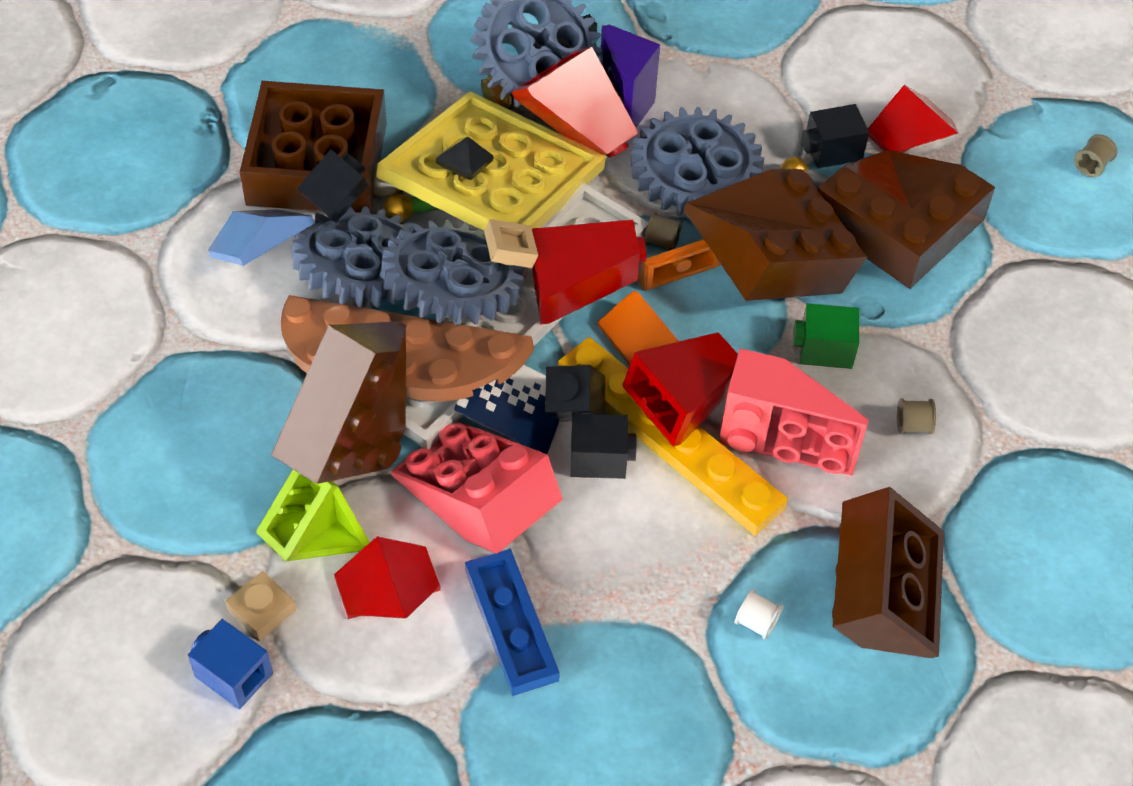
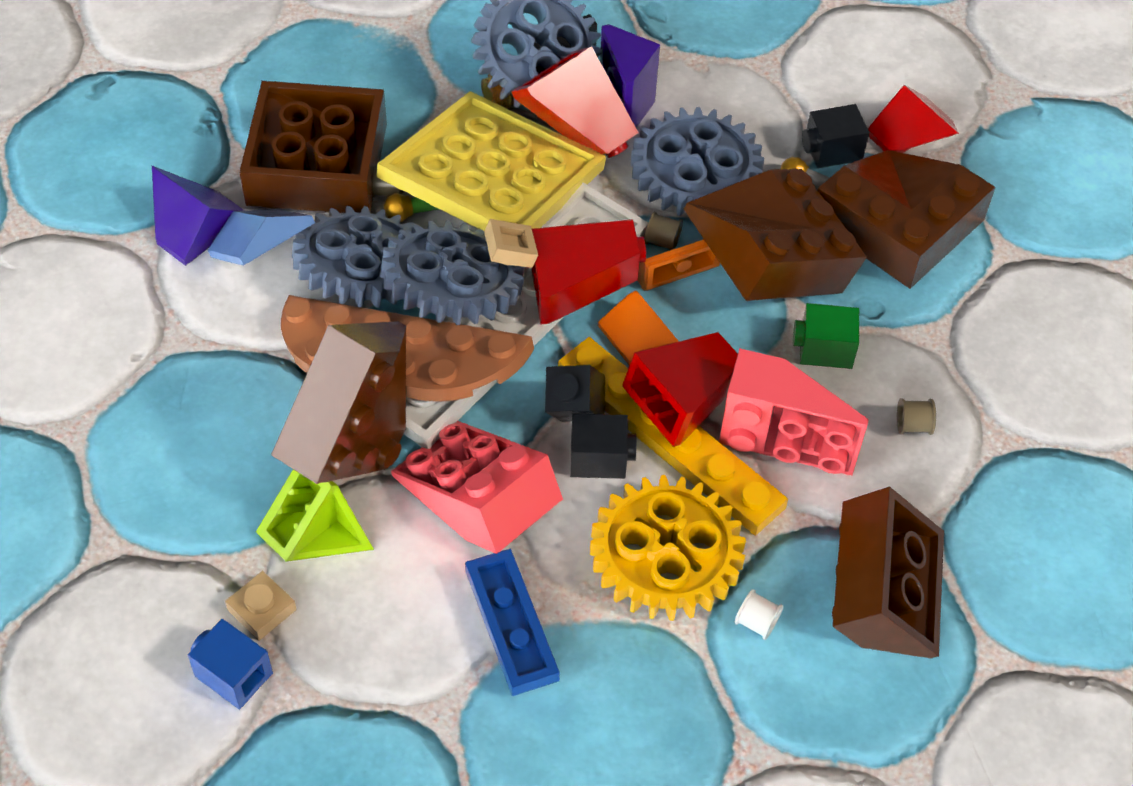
(187, 215): none -> dark purple slope
(334, 184): black brick -> none
(386, 579): red slope -> none
(465, 158): black slope -> none
(514, 409): dark blue sticker -> none
(667, 547): none -> yellow gear
(1095, 155): dark tan axle -> none

